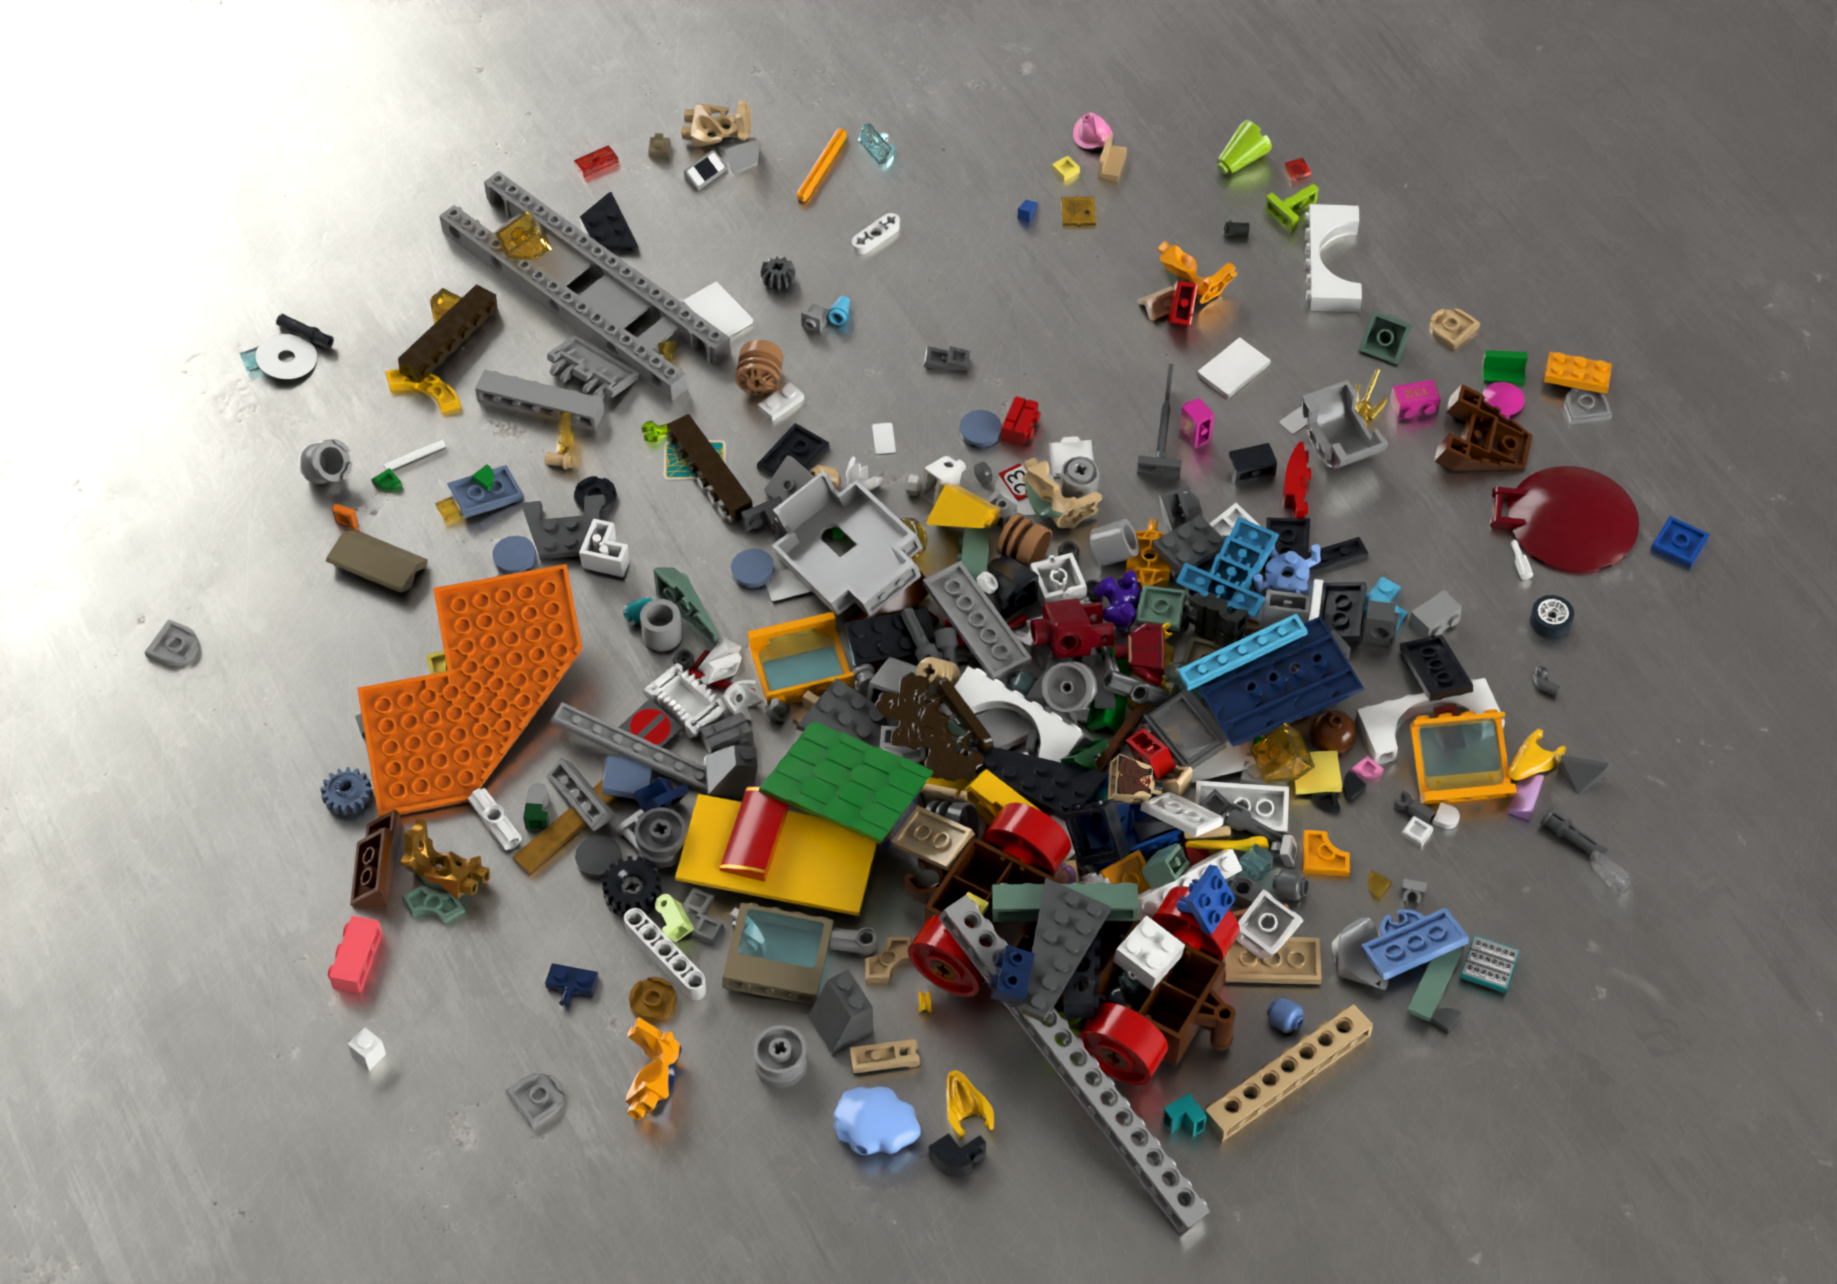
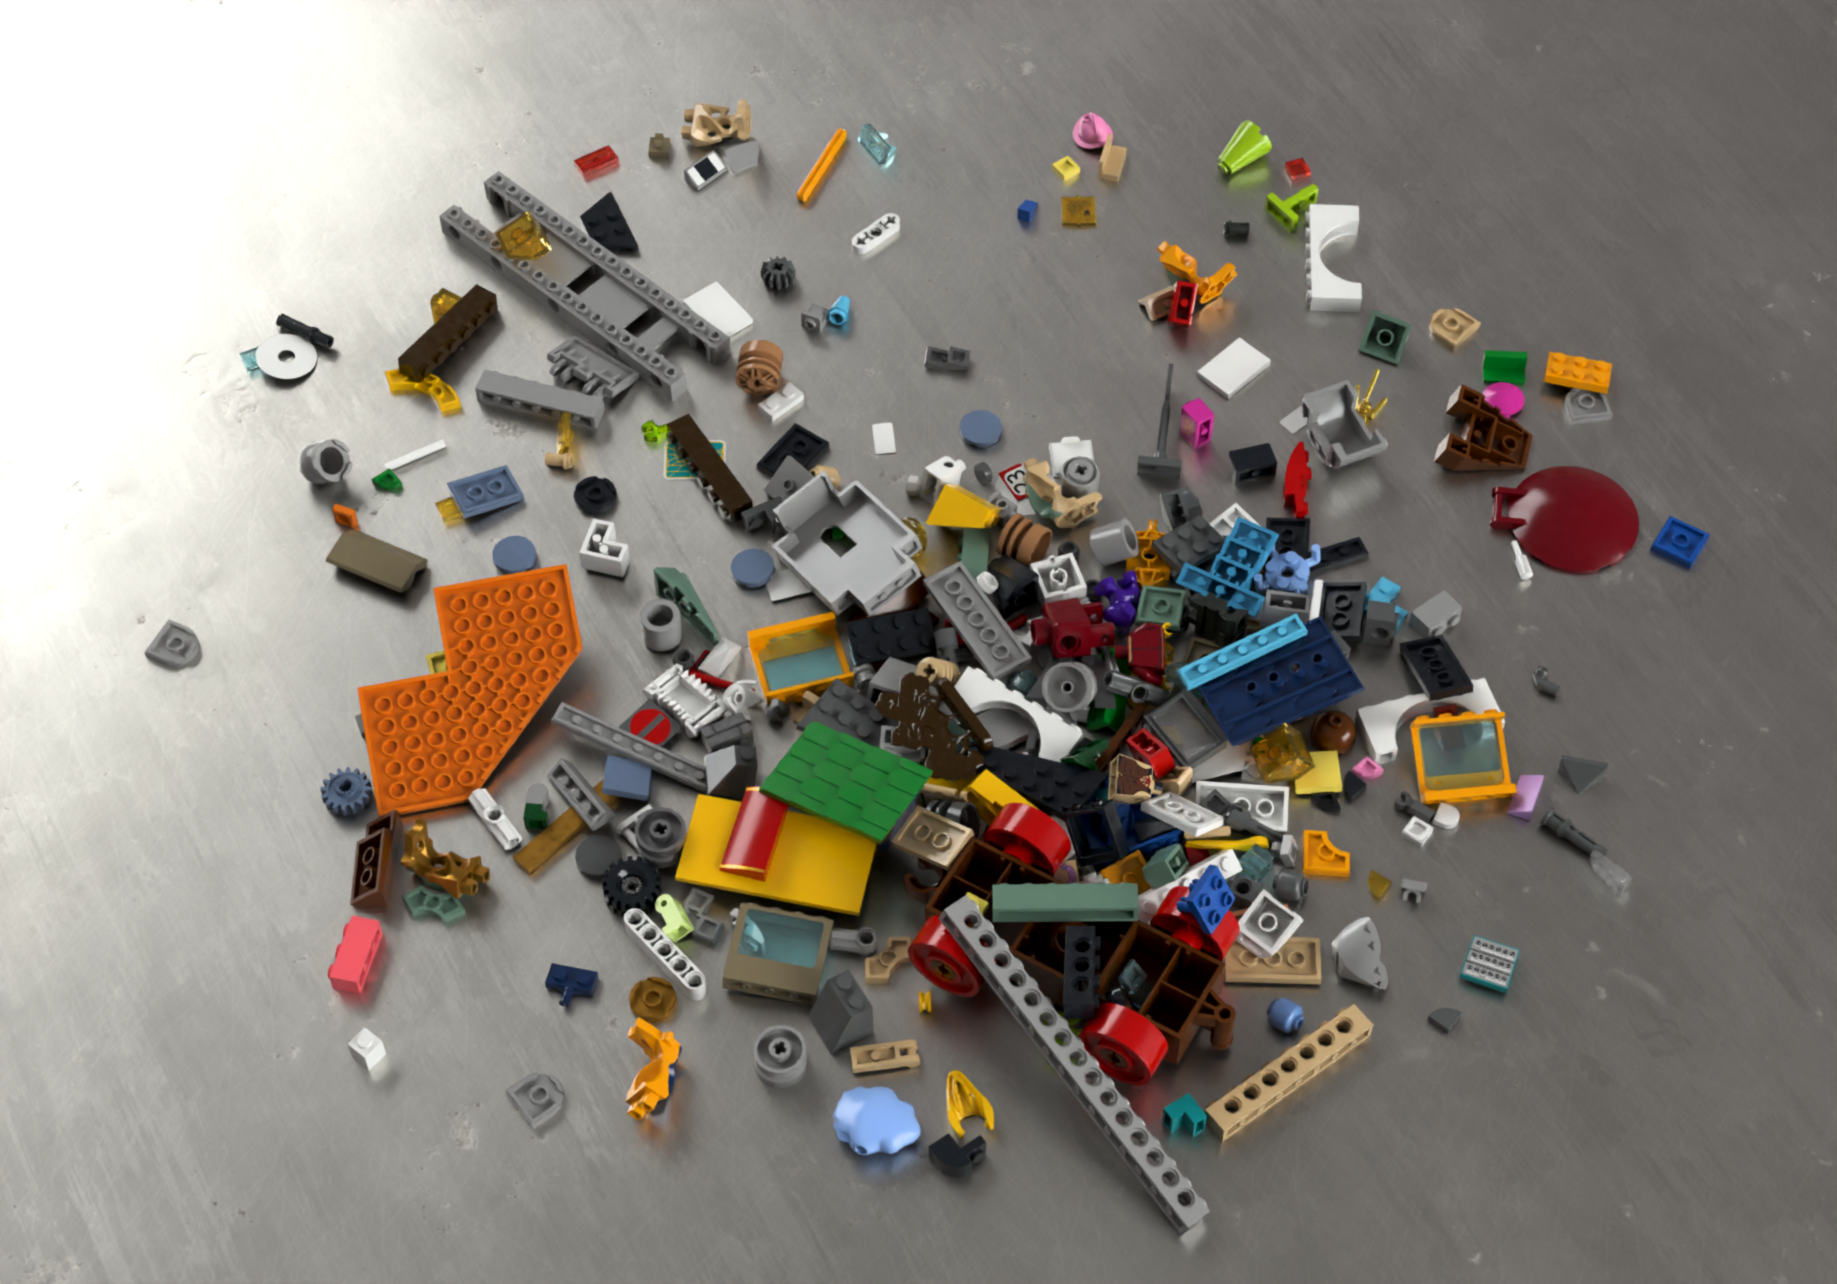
(484, 477): green tile -> none
(561, 535): dark grey wing -> none
(633, 609): teal brick -> none
(659, 794): dark blue panel -> none
(667, 348): clear yellow tile -> none
(721, 668): white tile -> none
(859, 473): white piece -> none
(924, 648): dark grey piece -> none
(1011, 975): dark blue brick -> none
(1020, 421): red brick -> none
(1062, 937): dark grey wing -> none
(1148, 953): white brick -> none
(1413, 941): medium blue plate -> none
(1415, 399): dark pink brick -> none
(1434, 984): sand green slope -> none
(1533, 759): yellow animal -> none
(1548, 607): black wheel -> none

